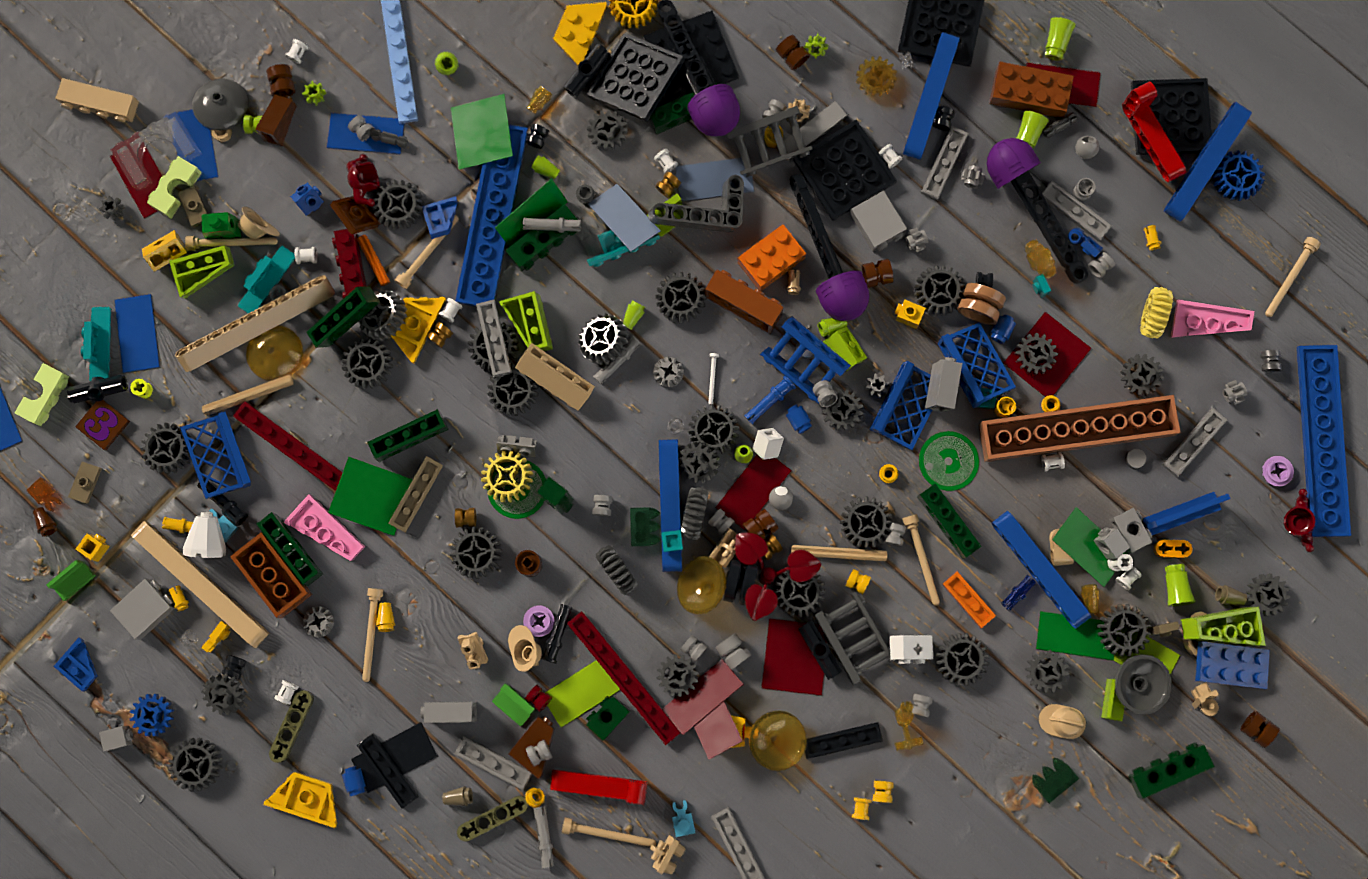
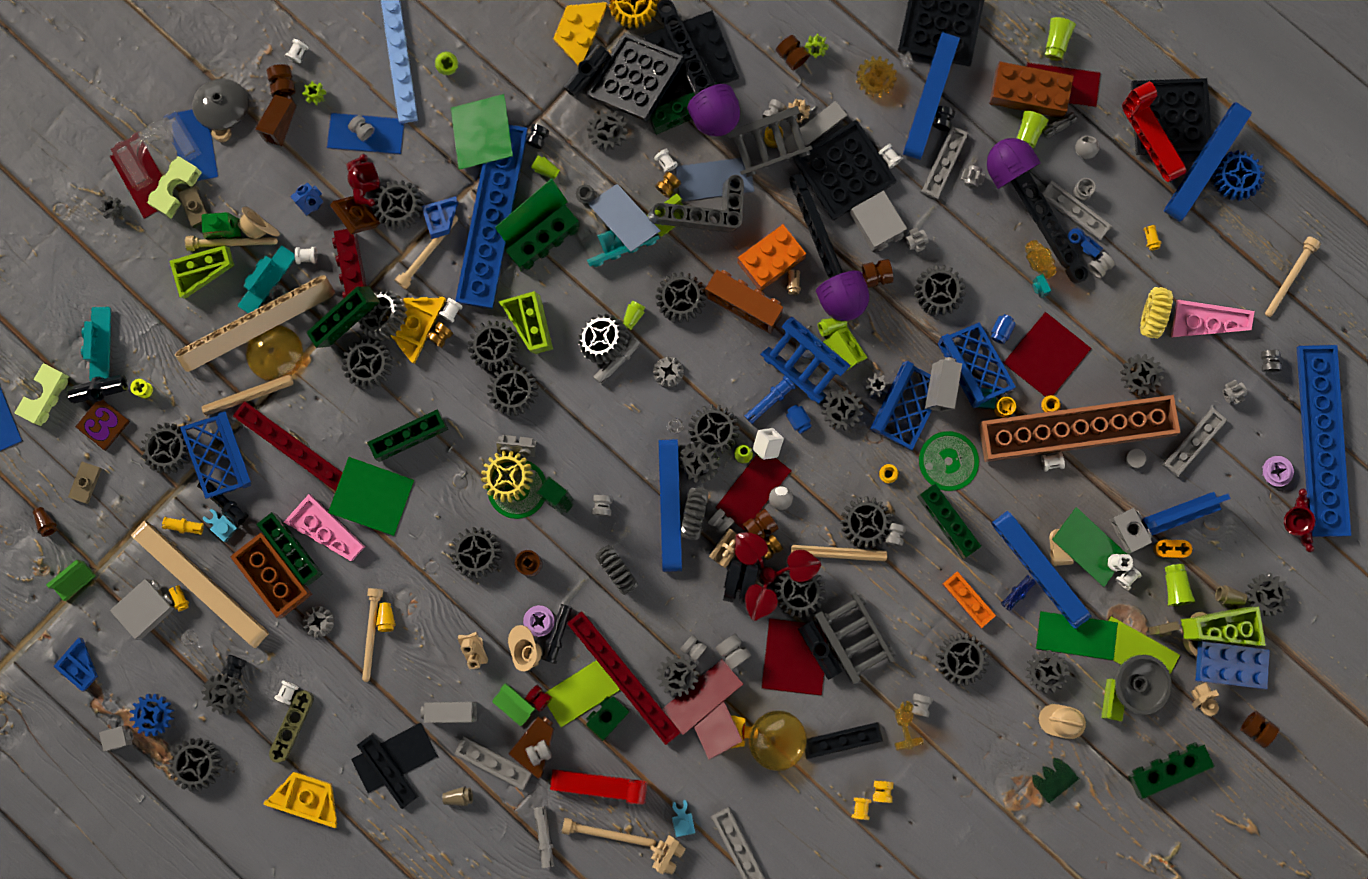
(42, 492): clear orange plate -> none
(93, 547): yellow brick -> none
(97, 100): tan brick -> none
(136, 333): blue piece -> none
(163, 250): yellow brick -> none
(205, 538): white cone -> none
(220, 633): yellow plate -> none
(250, 123): lime wheel -> none
(354, 781): blue brick -> none
(373, 260): orange axle -> none
(389, 138): dark grey axle -> none
(415, 494): dark tan plate -> none
(465, 517): pearl gold wheel -> none
(492, 817): olive beam -> none
(494, 338): light grey tile -> none
(539, 99): clear yellow cone -> none
(539, 796): yellow plate -> none
(552, 224): light grey pin -> none
(554, 377): tan brick -> none
(642, 527): clear green plate -> none
(672, 541): teal plate -> none
(701, 585): clear yellow dish -> none
(712, 376): white piece -> none
(825, 394): light grey wheel -> none
(858, 581): yellow wheel -> none
(909, 313): yellow brick -> none
(911, 648): white brick -> none
(912, 523): tan piece -> none
(981, 303): medium nougat wheel -> none
(984, 279): black wheel -> none
(1043, 356): dark grey gear -> none
(1090, 596): clear yellow cone -> none
(1111, 543): light grey brick -> none
(1122, 623): dark grey gear -> none

